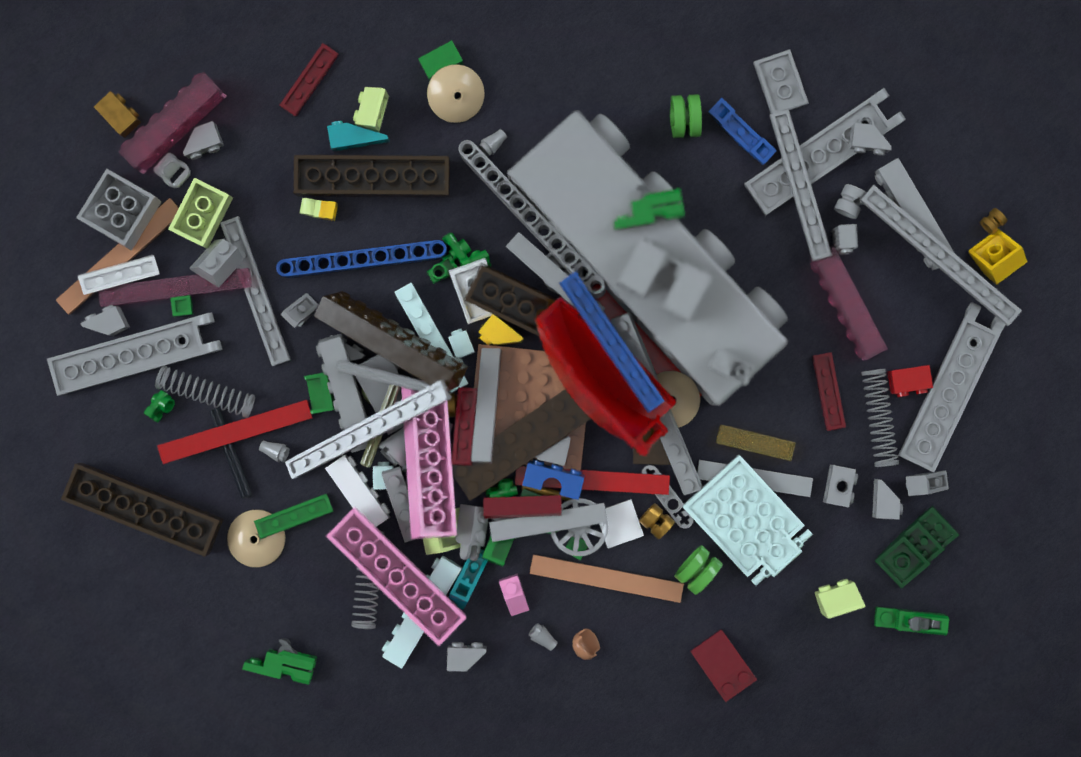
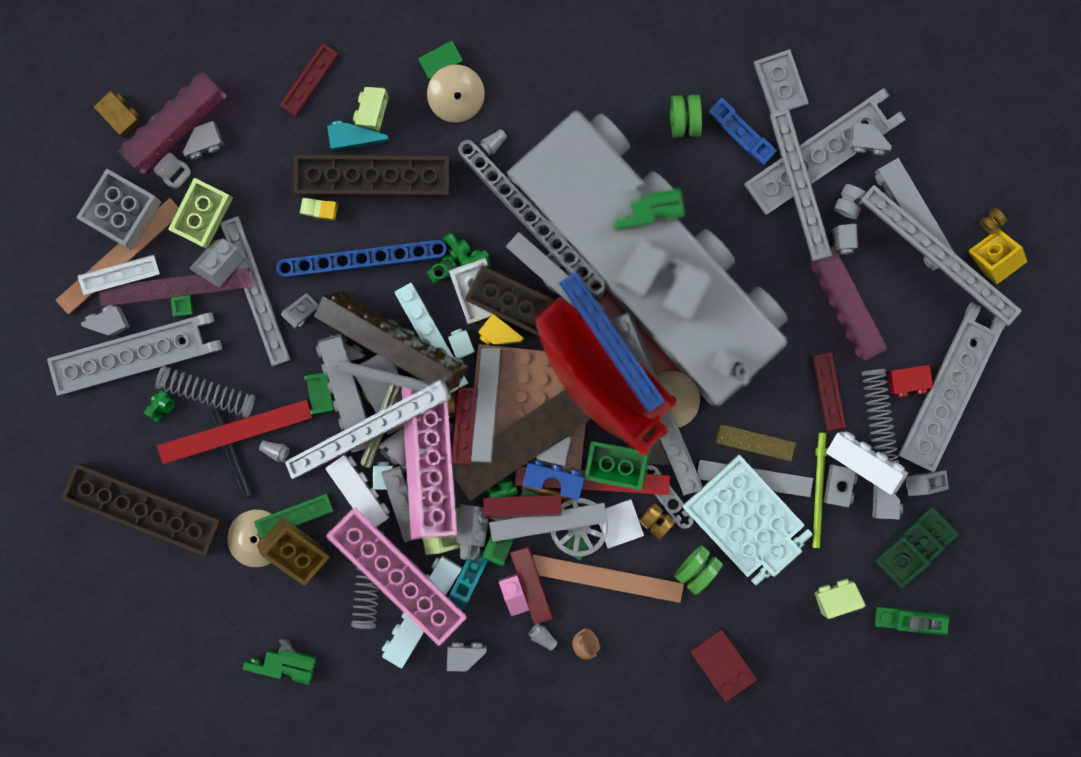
(293, 551): none -> pearl gold brick
(531, 585): none -> dark red tile
(616, 465): none -> green slope
(820, 453): none -> lime bar
(866, 462): none -> white brick

